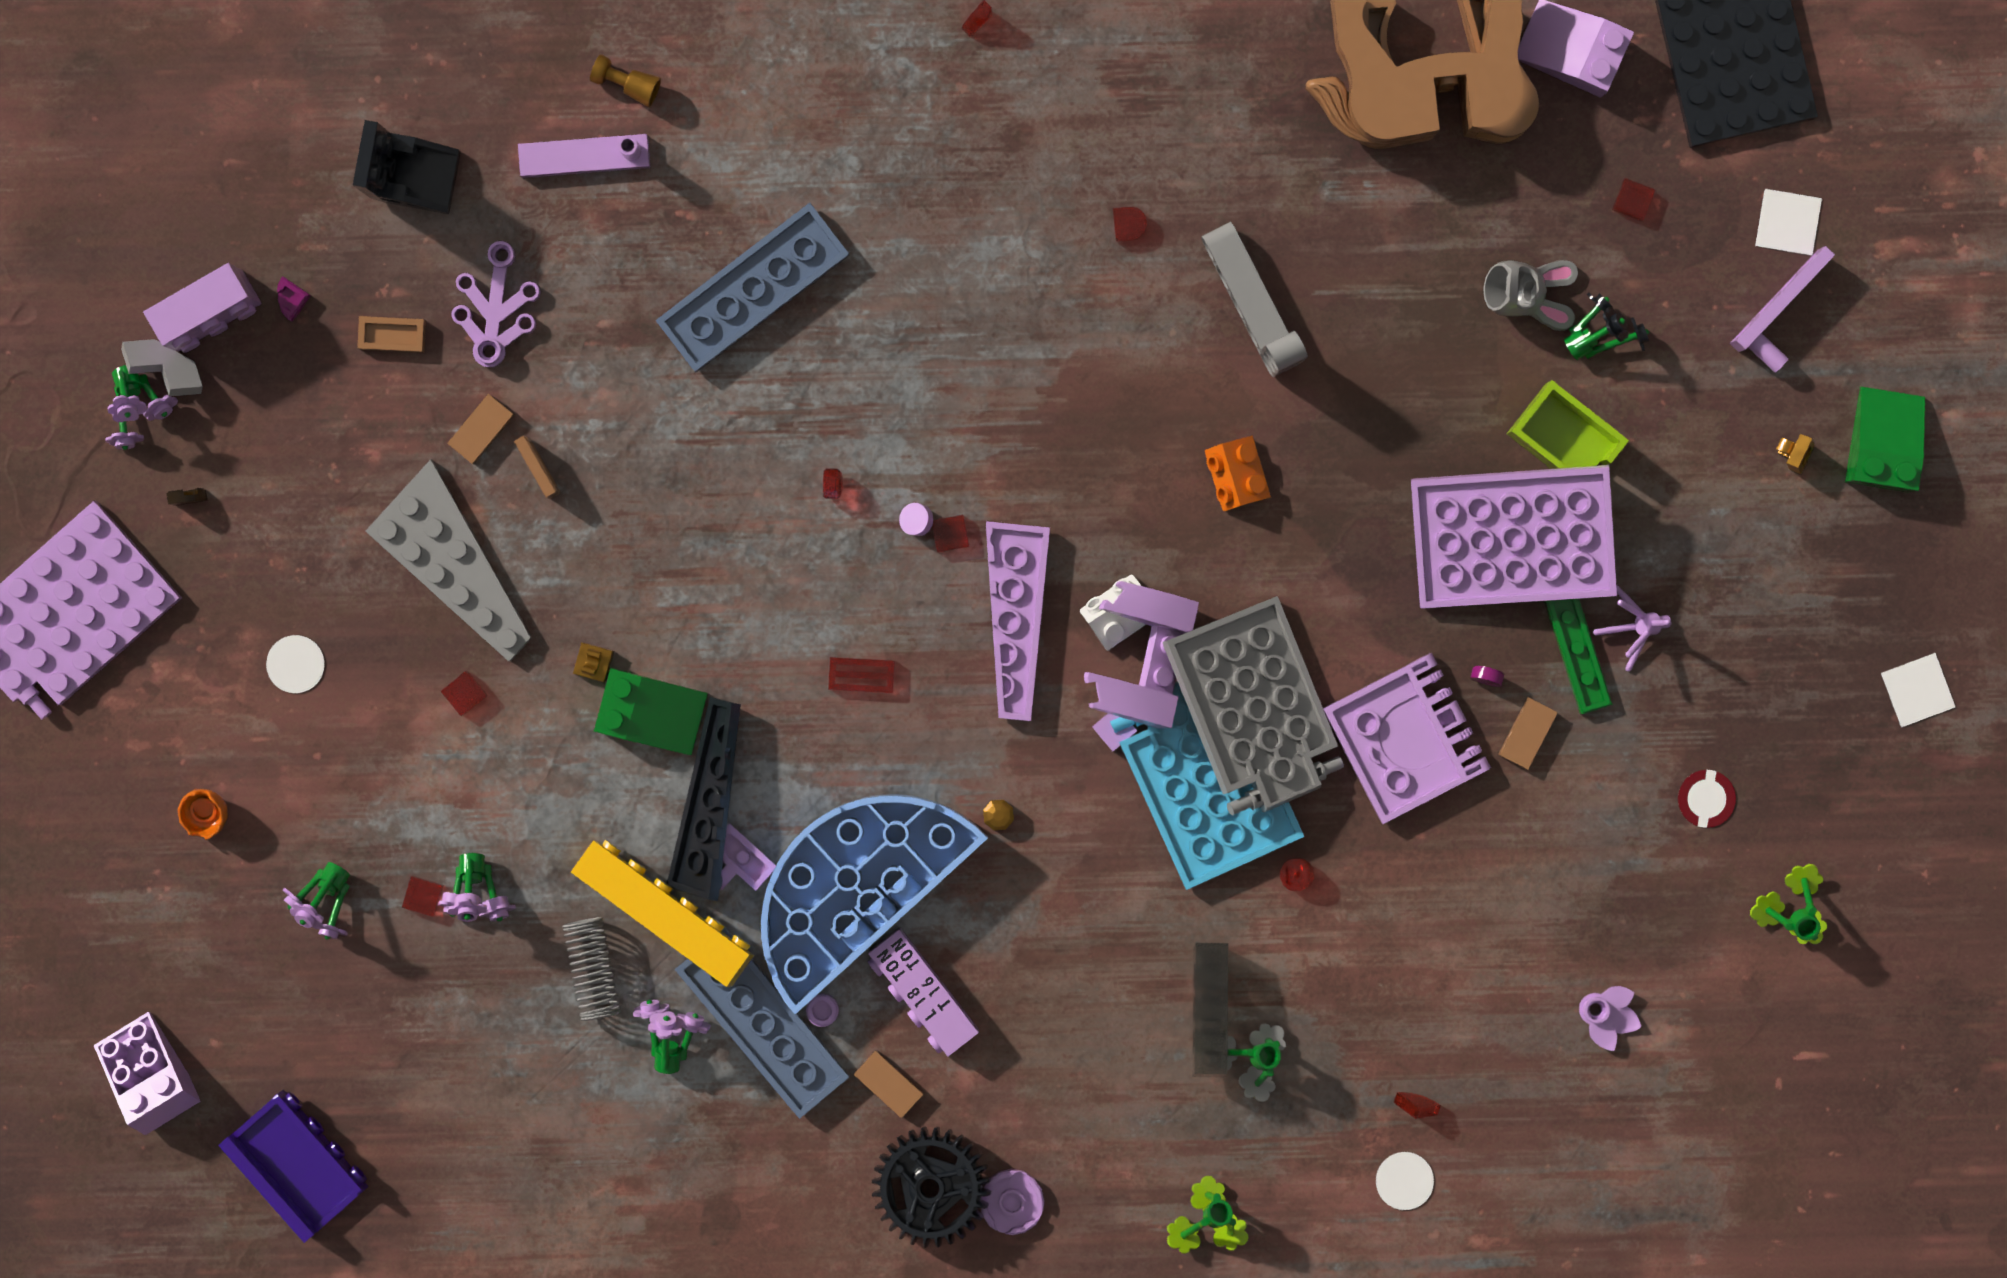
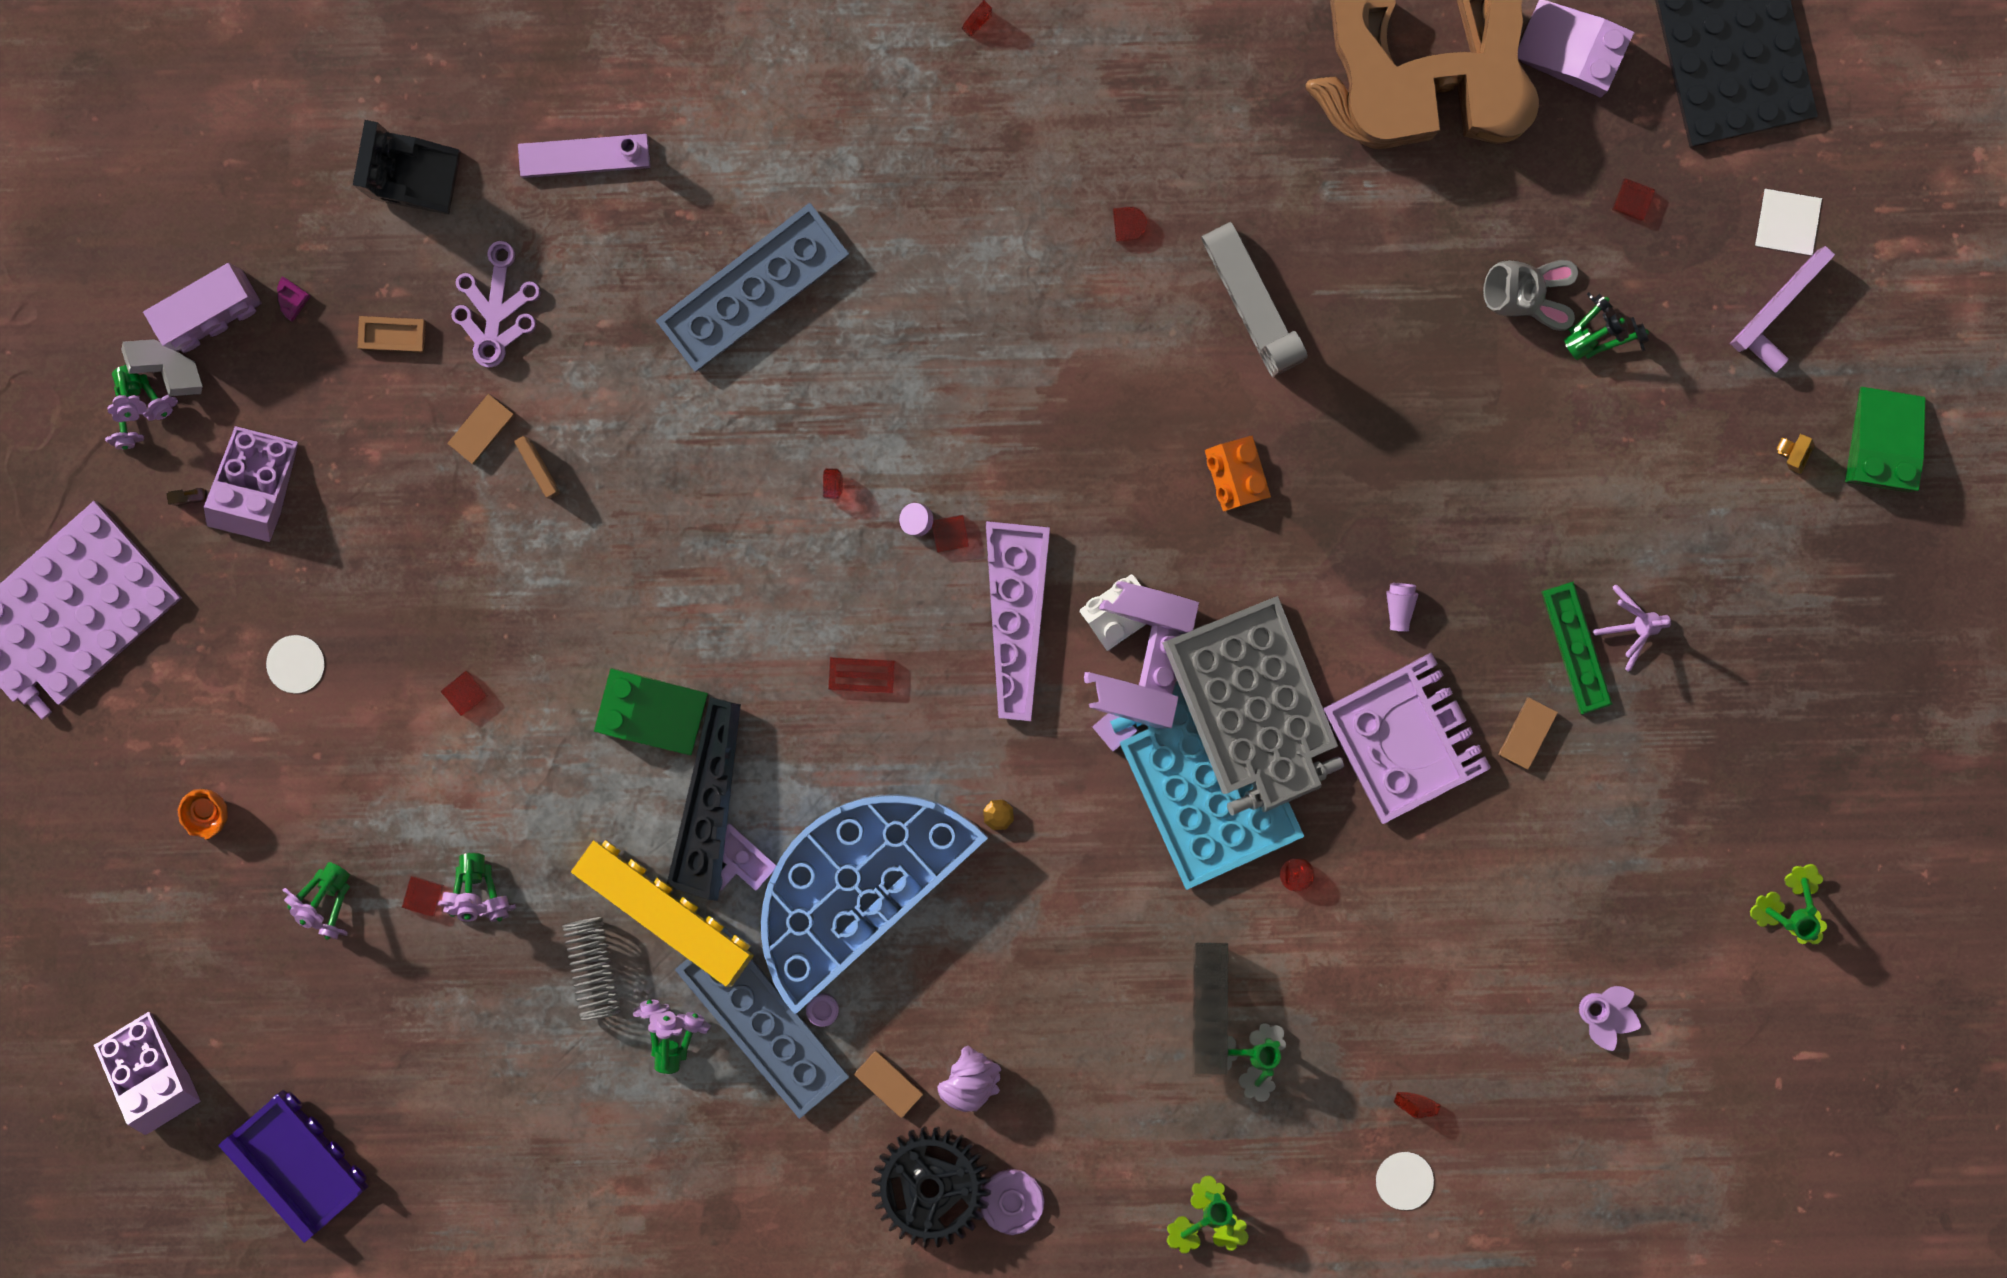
(250, 484): none -> lavender slope
(440, 549): light grey wing -> none
(593, 662): pearl gold tile -> none
(636, 85): pearl gold piece -> none
(923, 992): lavender brick -> none
(970, 1082): none -> lavender hair
(1401, 605): none -> lavender cone
(1487, 676): magenta tile -> none
(1514, 536): lavender plate -> none
(1565, 431): lime piece -> none
(1706, 798): sticker -> none
(1918, 690): white sticker -> none

